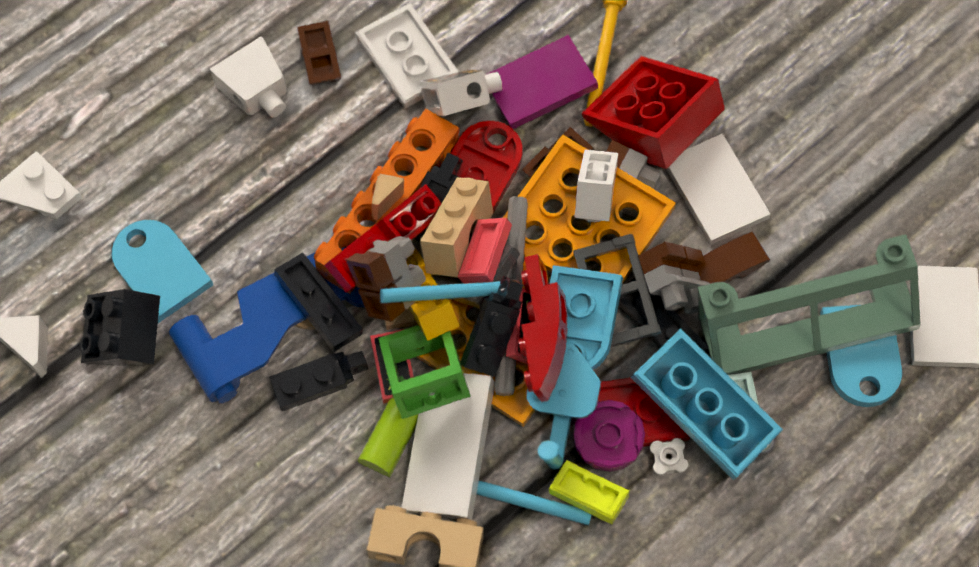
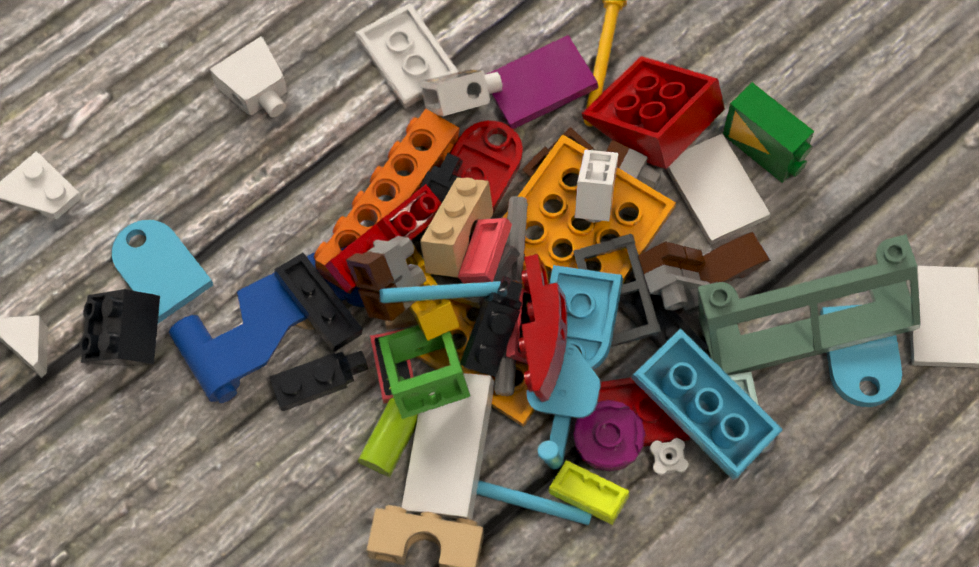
(319, 52): reddish brown slope -> none
(386, 194): tan slope -> none
(768, 133): none -> green brick

